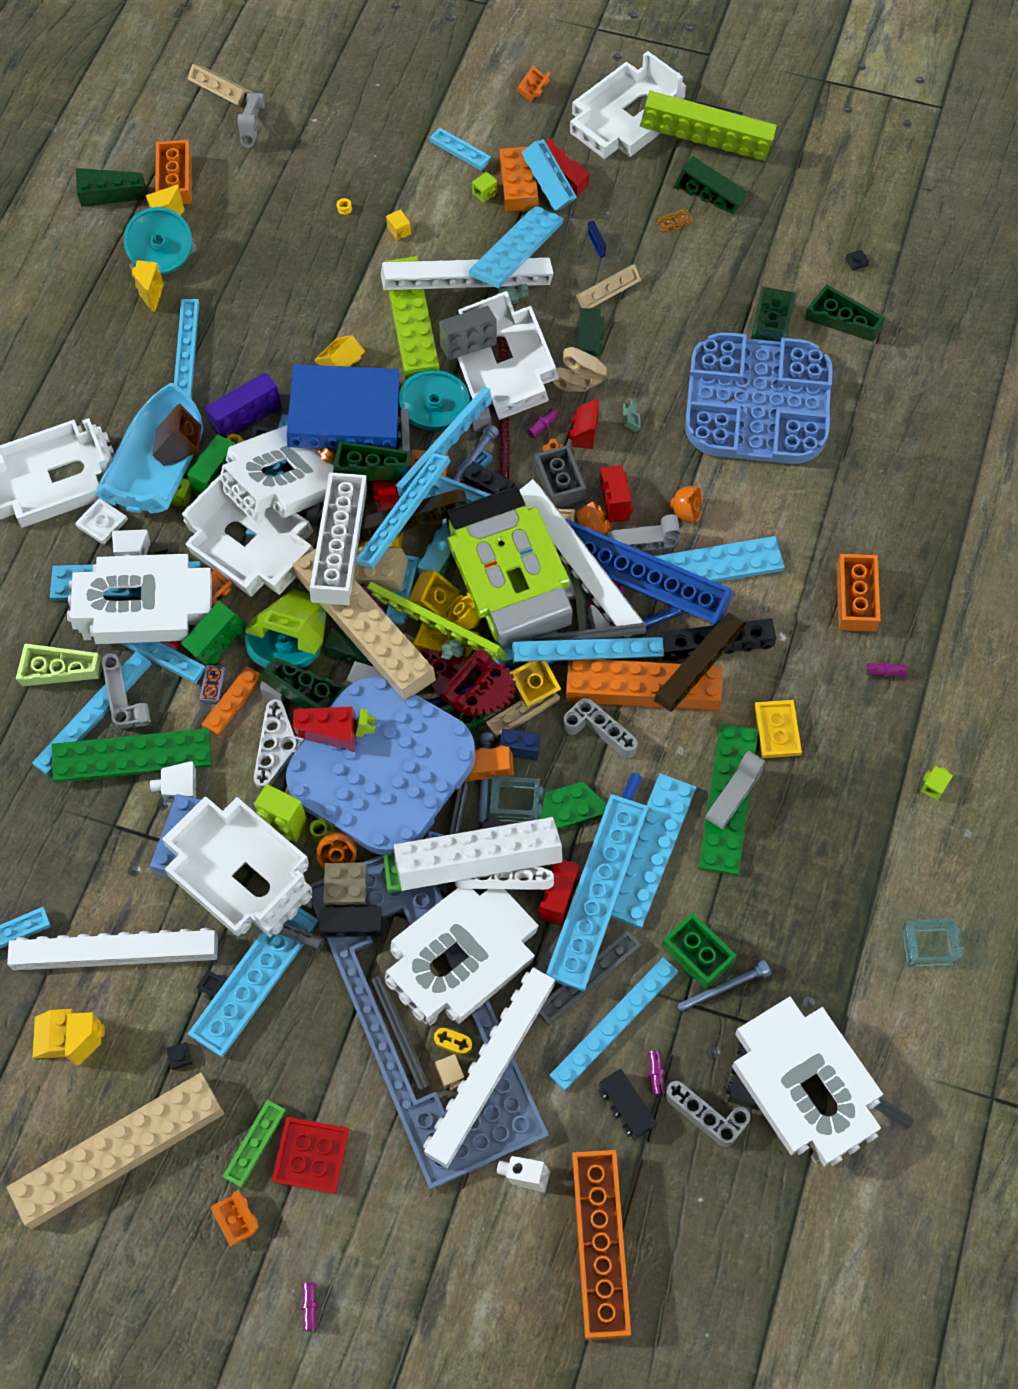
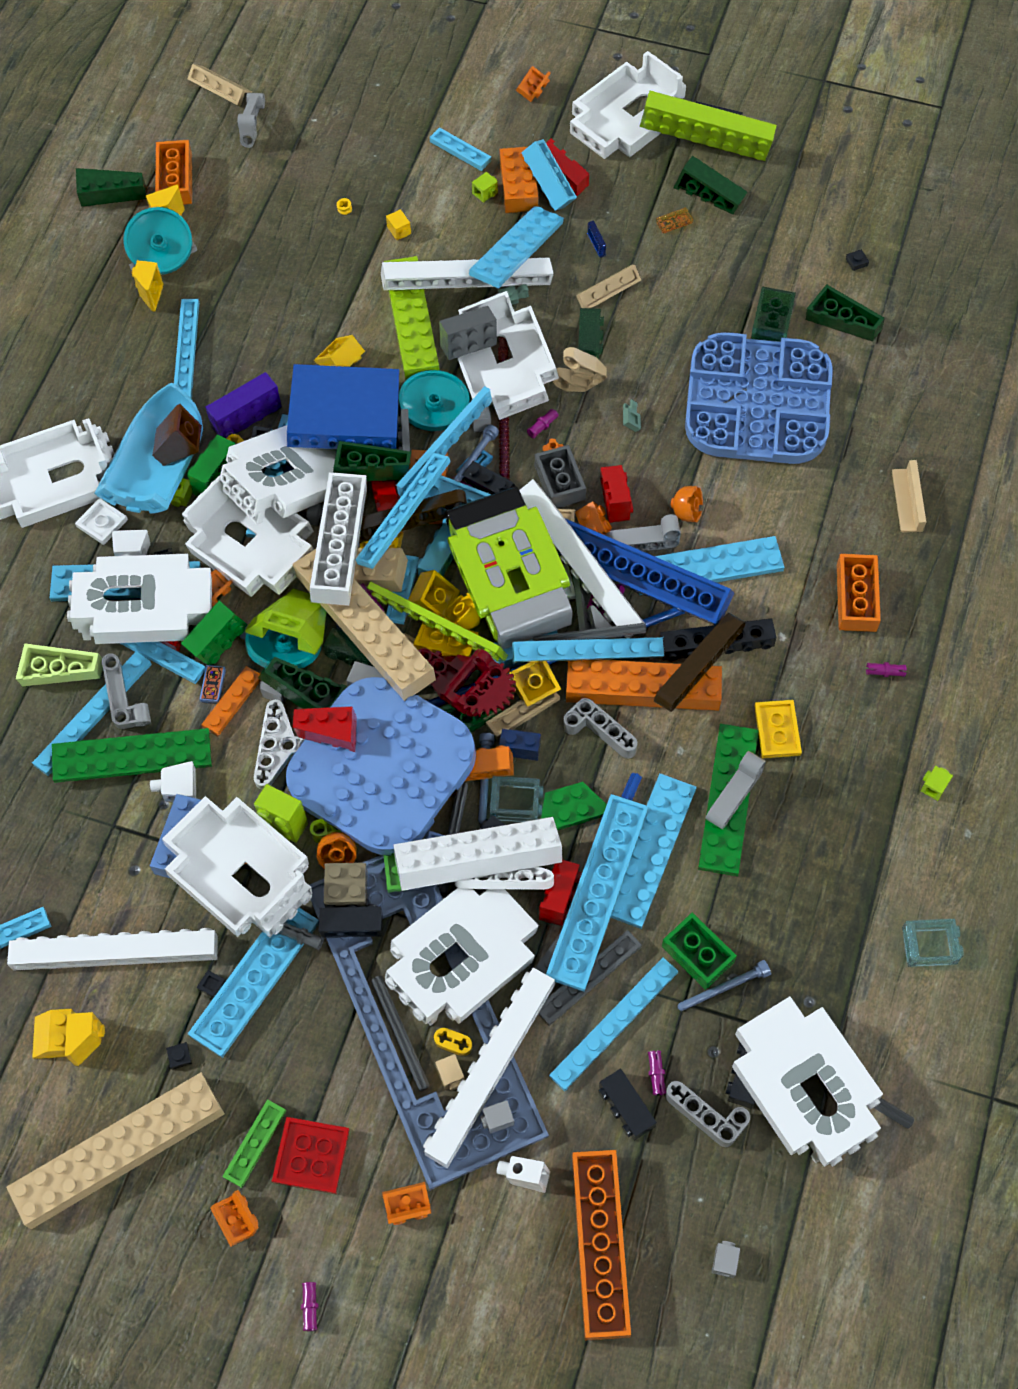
(327, 455): orange plate -> none
(363, 723): lime tile -> none
(406, 1203): none -> orange bracket
(453, 648): sand green plate -> none
(497, 1117): none -> light grey brick
(585, 425): red slope -> none
(726, 1259): none -> light grey brick
(909, 498): none -> tan panel

